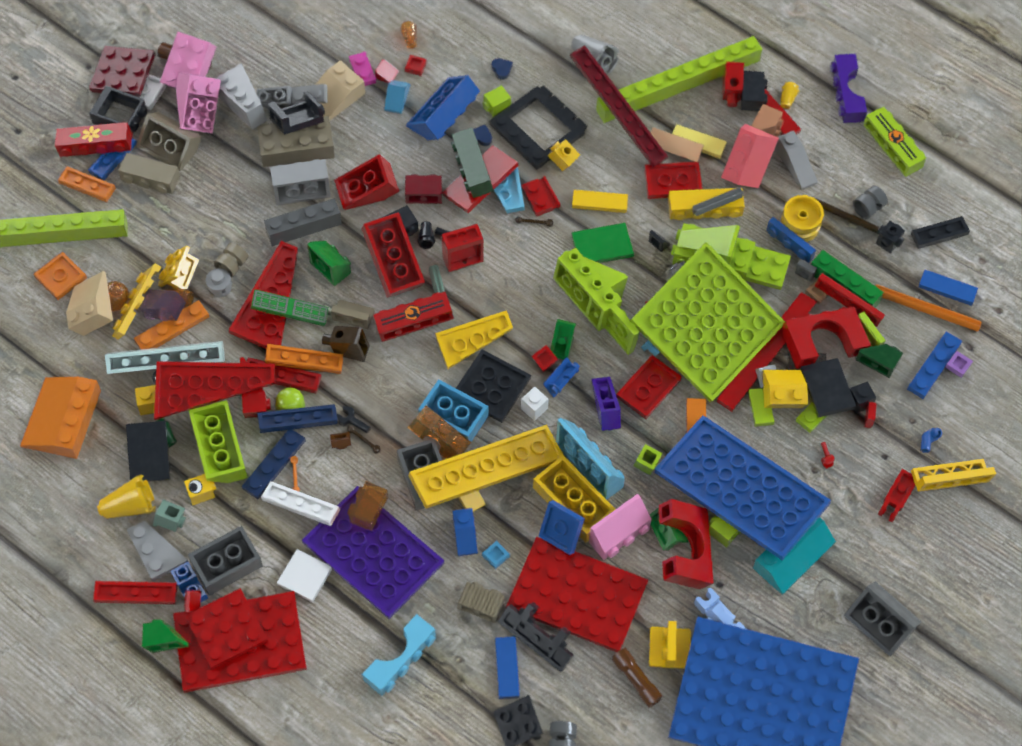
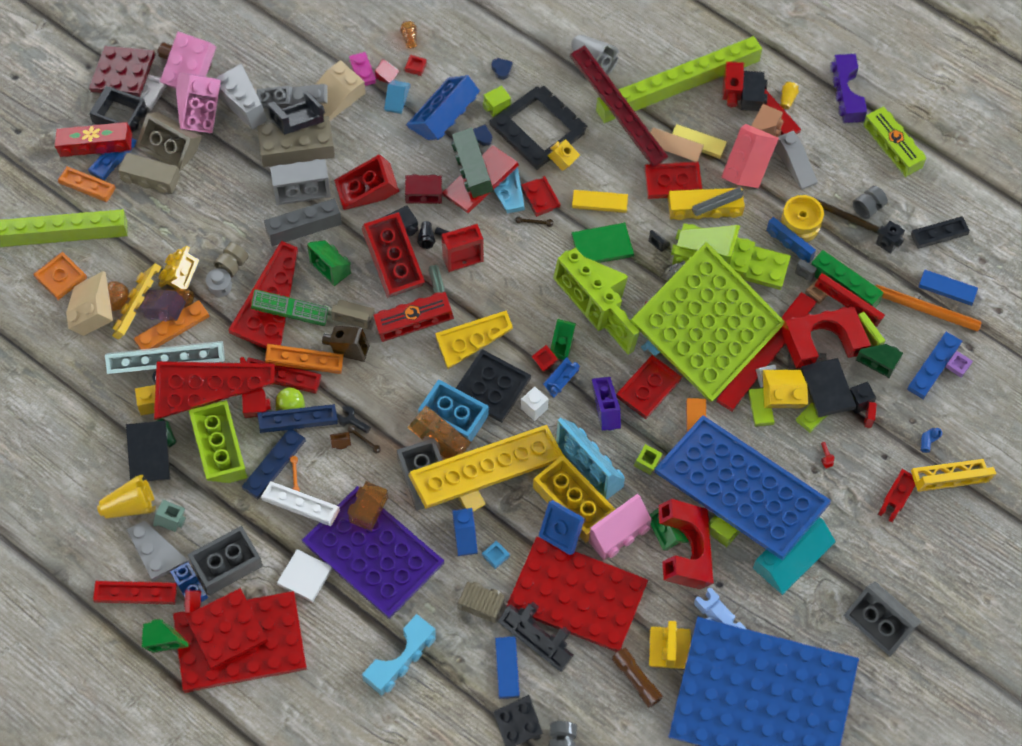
(62, 415): orange slope -> none
(200, 489): yellow brick -> none

